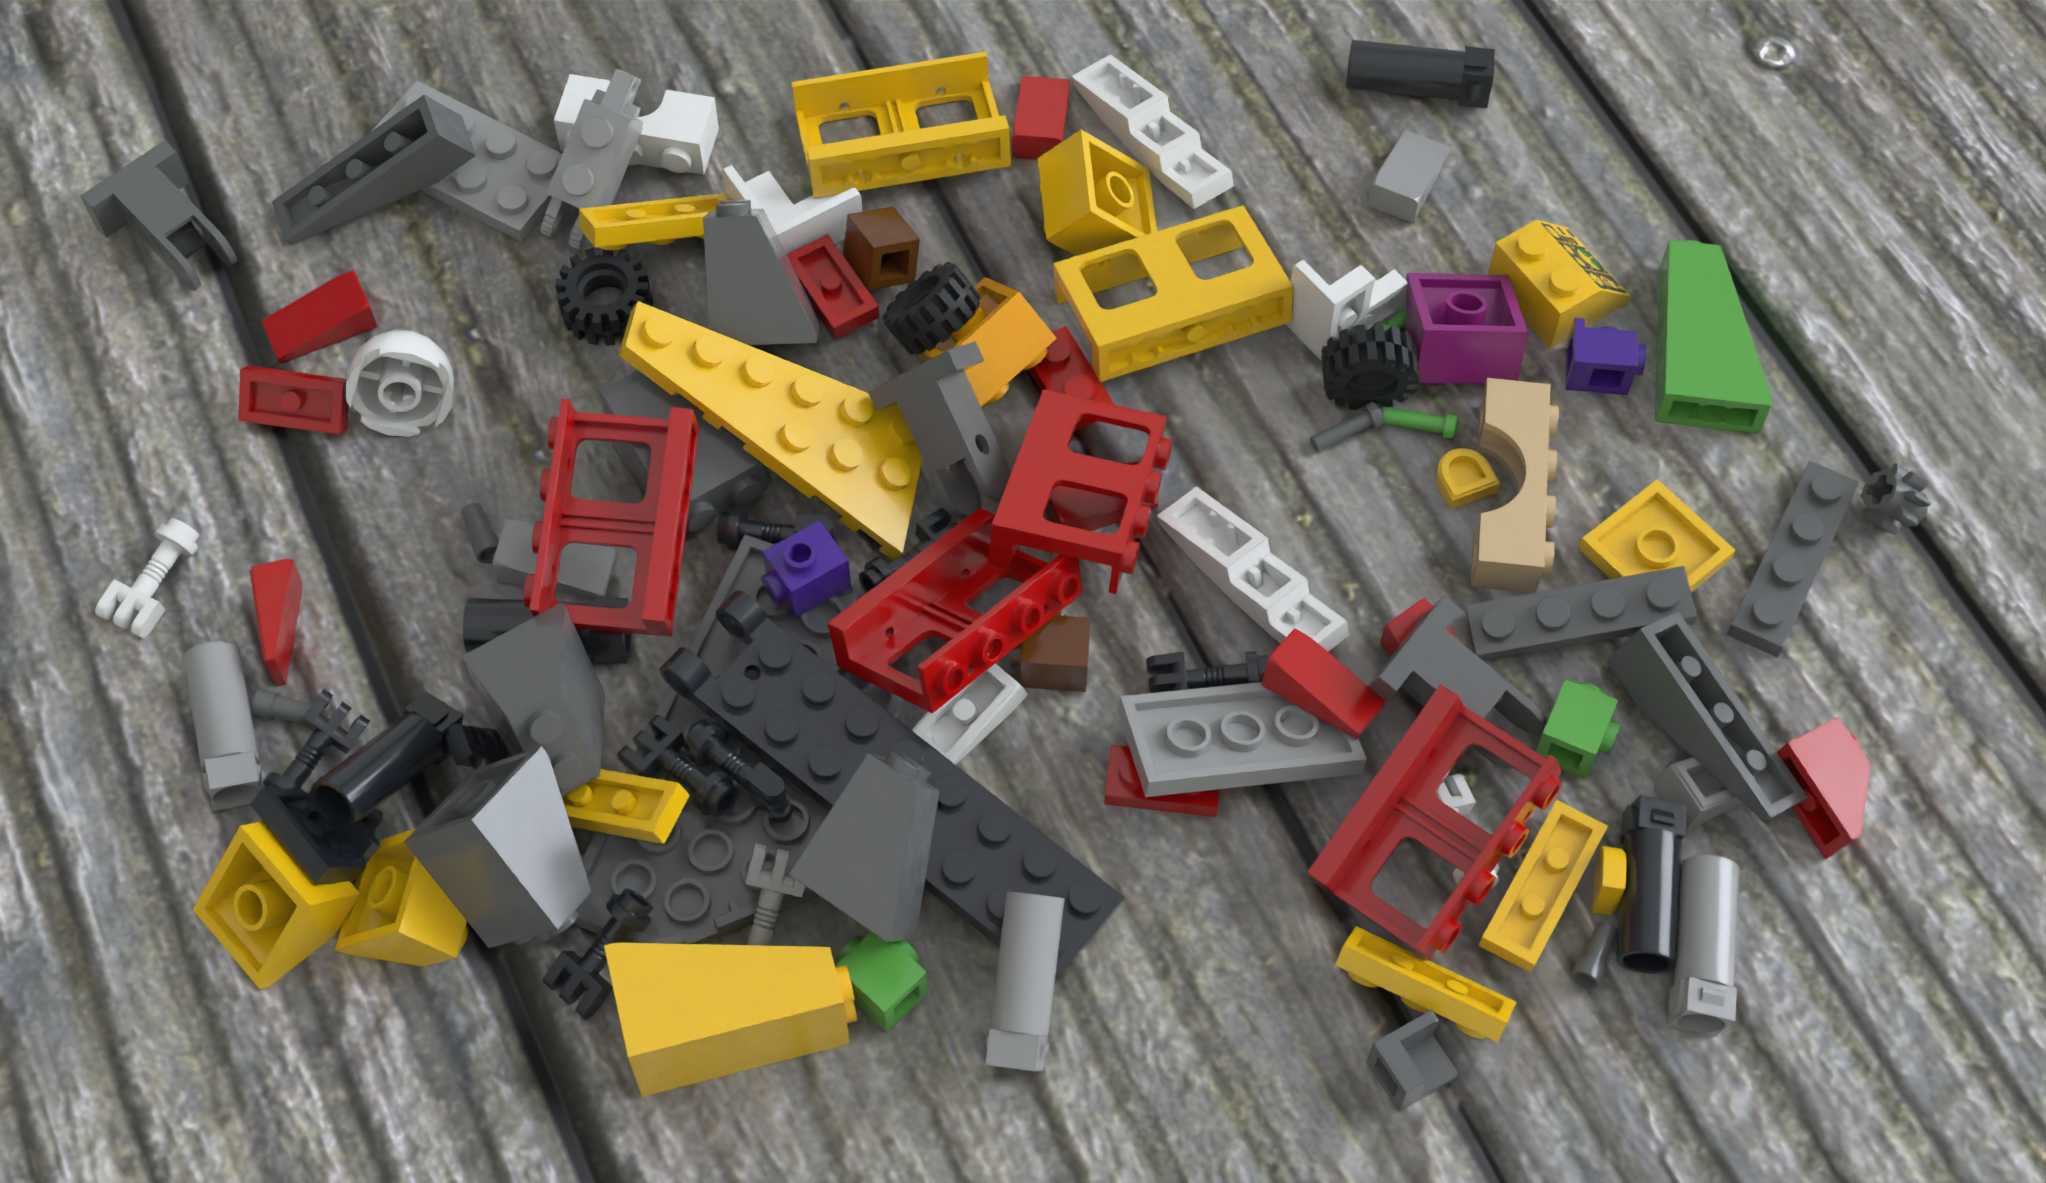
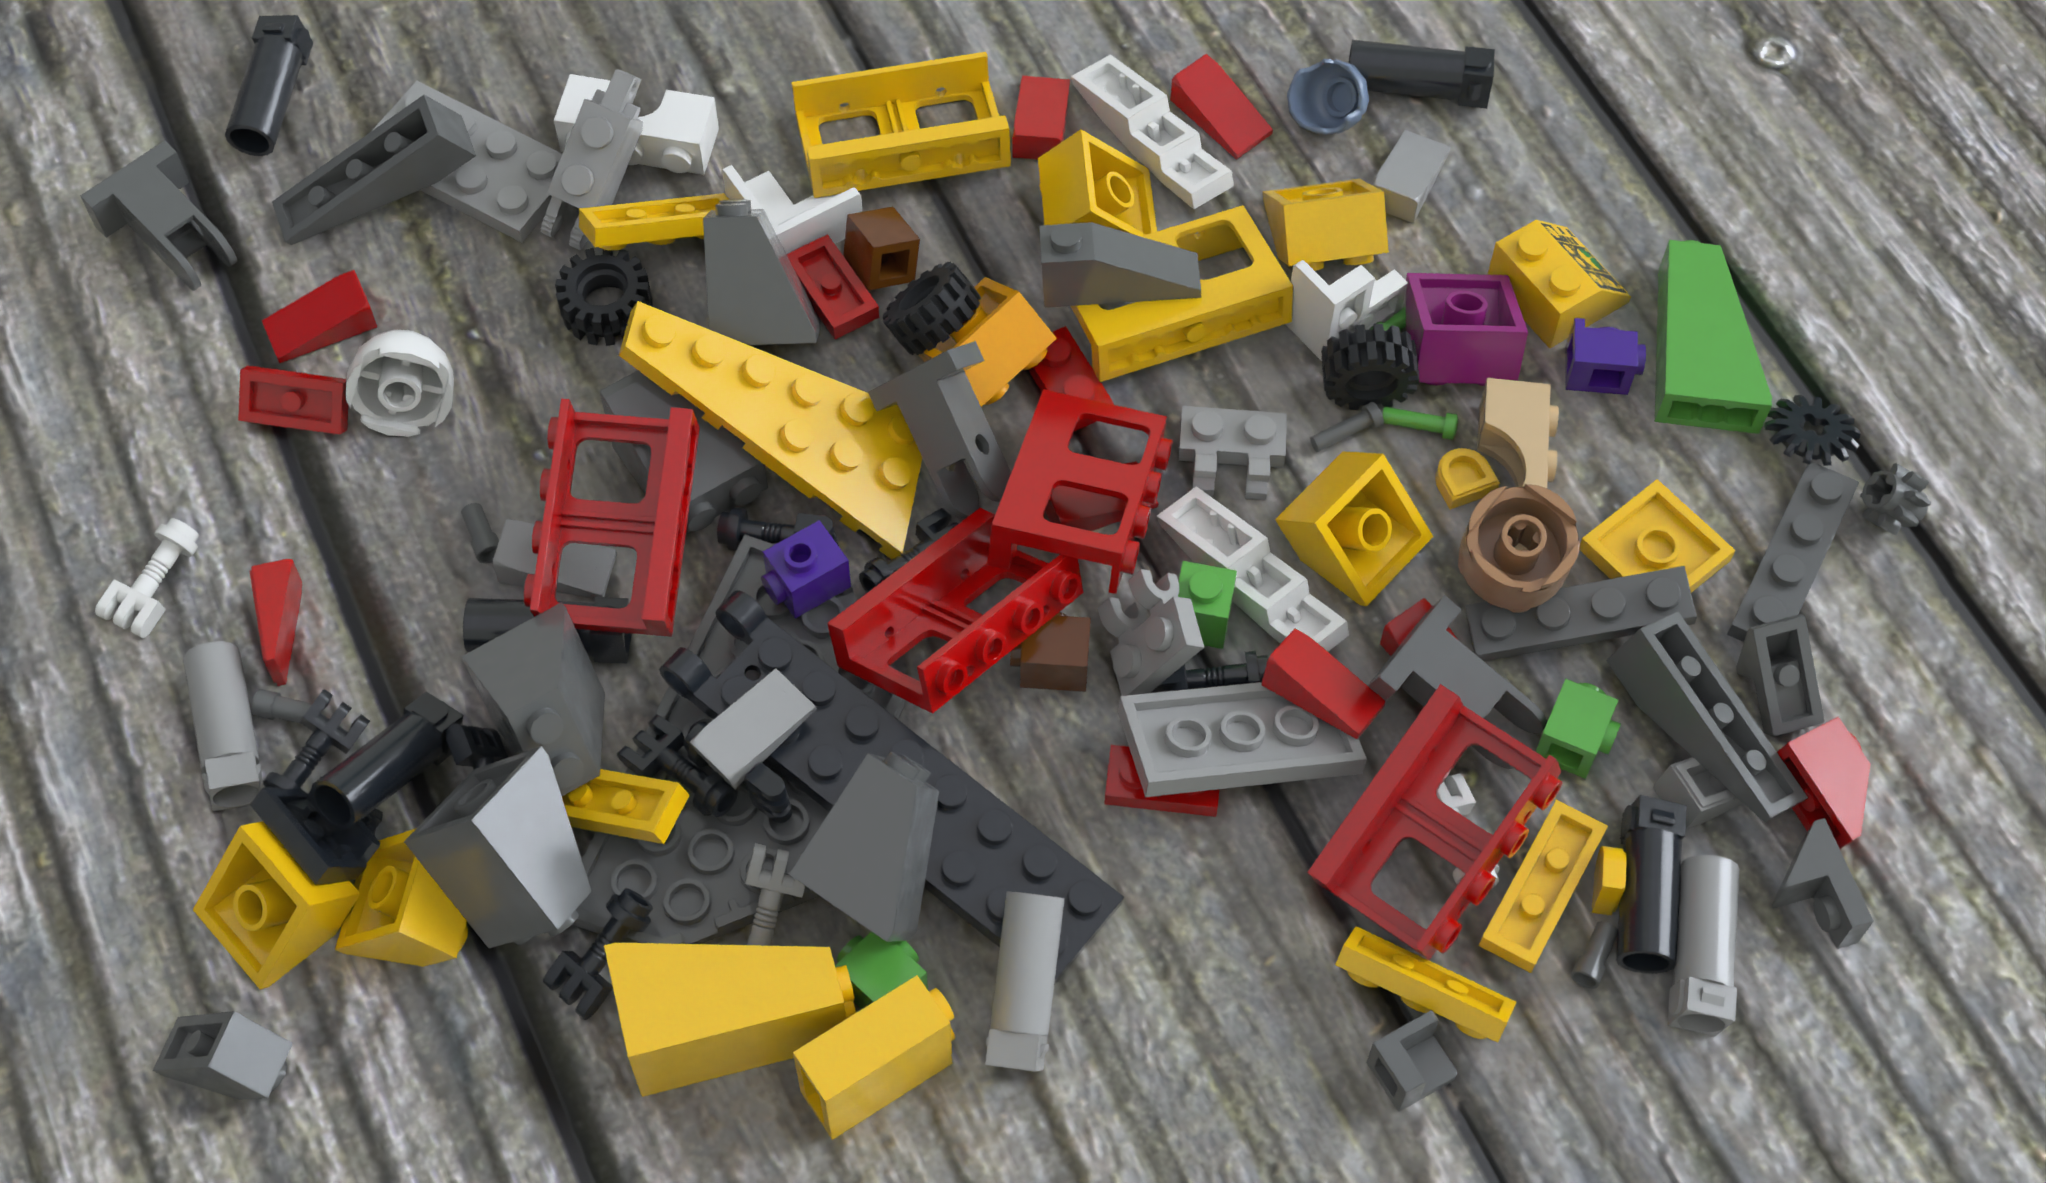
(225, 1055): none -> dark grey slope
(268, 83): none -> black piece
(752, 727): none -> light grey slope
(876, 1055): none -> yellow brick
(971, 714): white slope -> none
(1112, 266): none -> dark grey slope
(1154, 645): none -> light grey plate
(1212, 598): none -> bright green brick
(1218, 106): none -> red slope
(1233, 438): none -> light grey plate
(1328, 97): none -> sand blue hair
(1328, 223): none -> yellow slope
(1355, 525): none -> yellow slope
(1511, 576): none -> medium nougat brick
(1783, 673): none -> dark grey slope
(1822, 874): none -> dark grey slope
(1835, 436): none -> black gear

